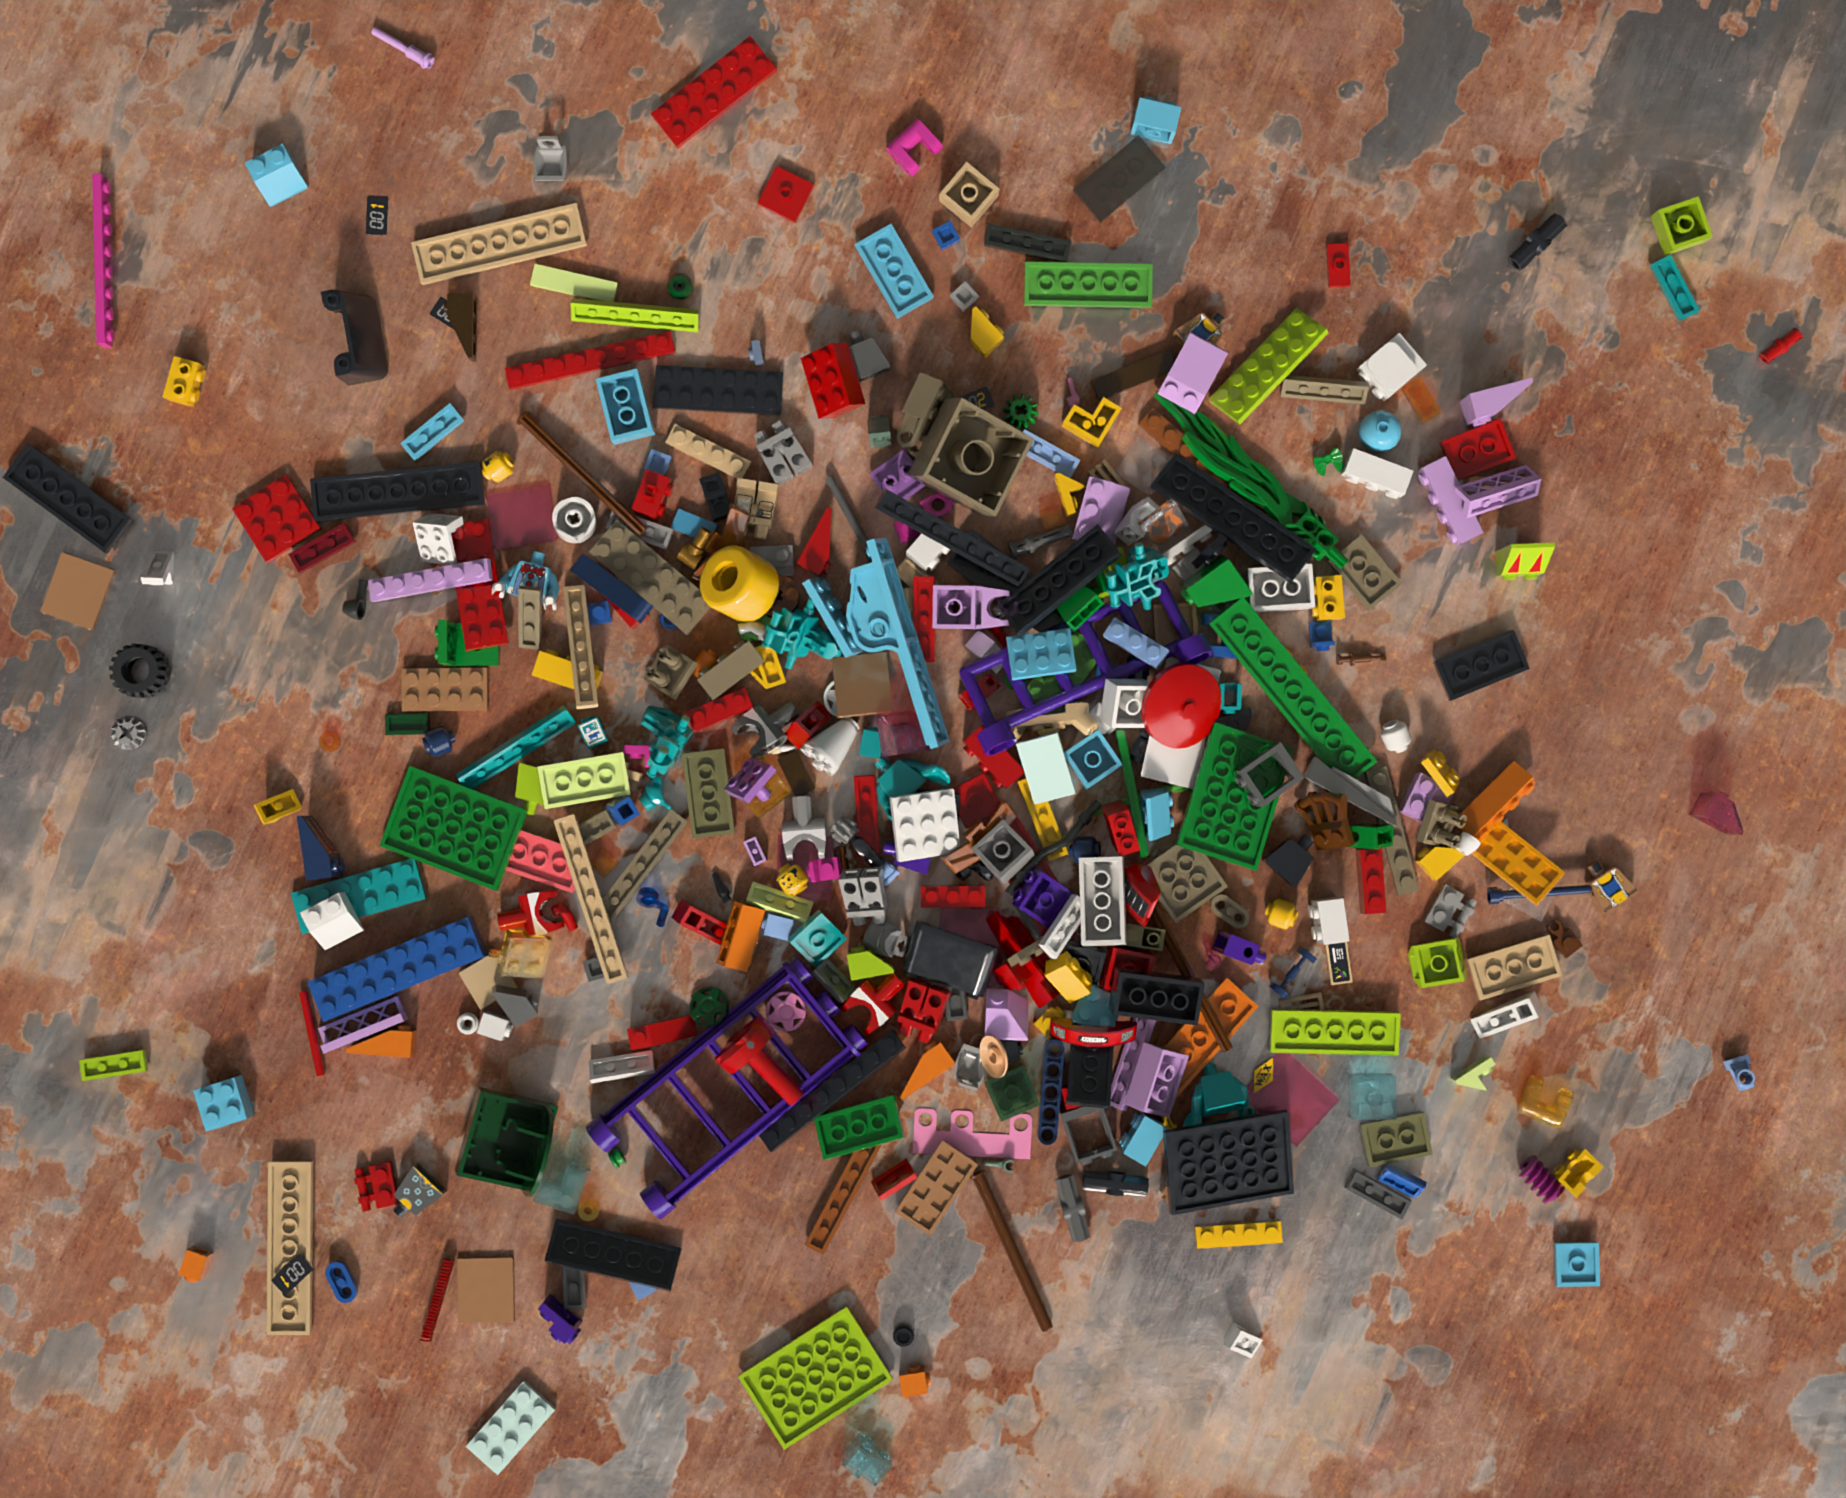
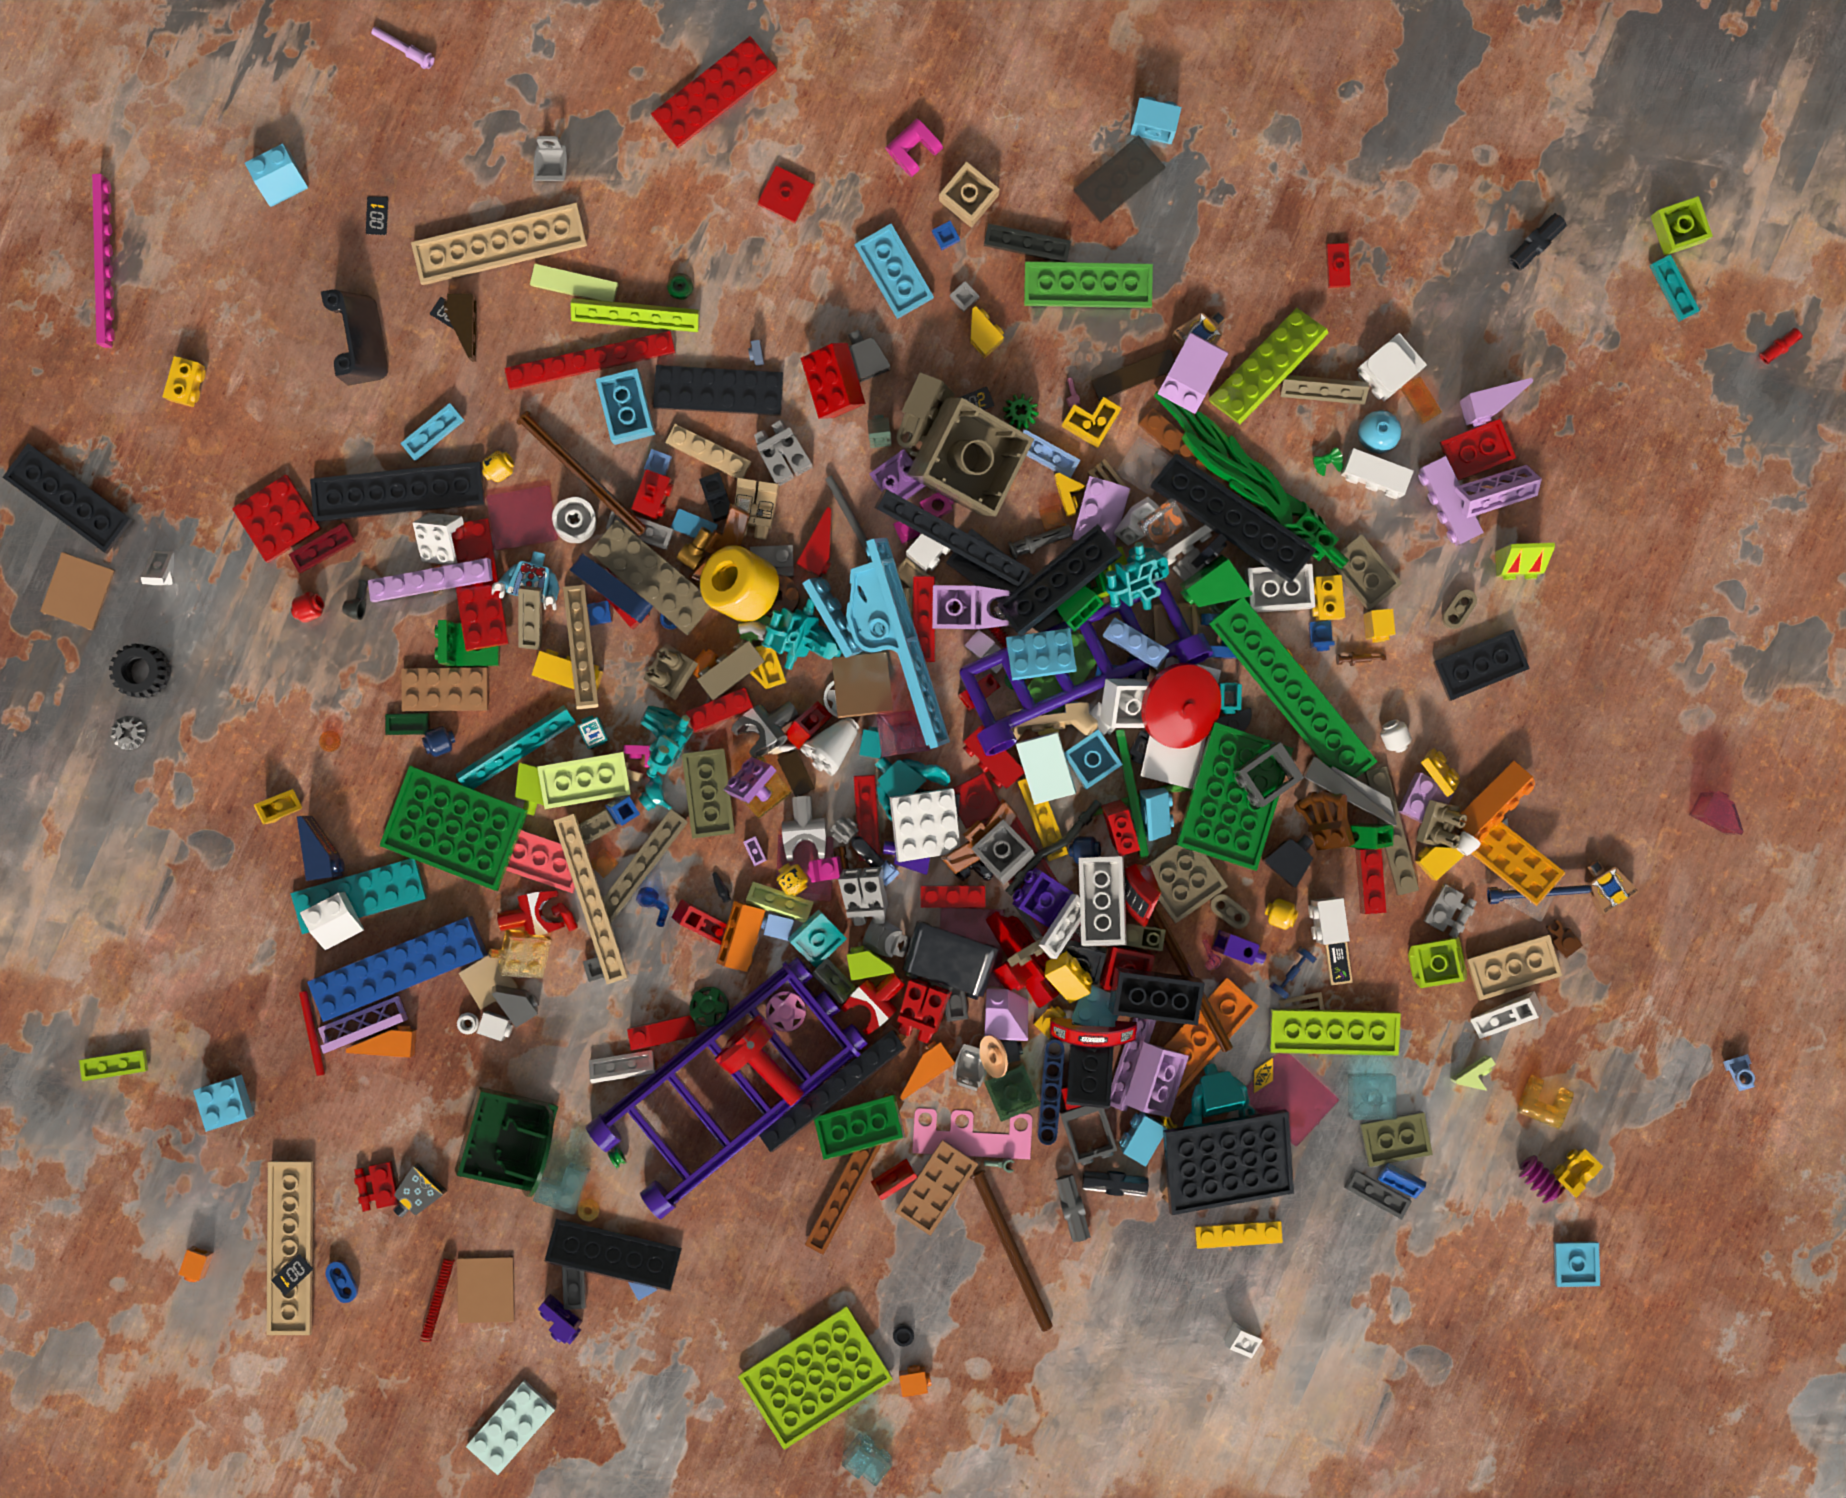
(307, 607): none -> red head
(1379, 625): none -> yellow brick
(1459, 610): none -> dark tan plate

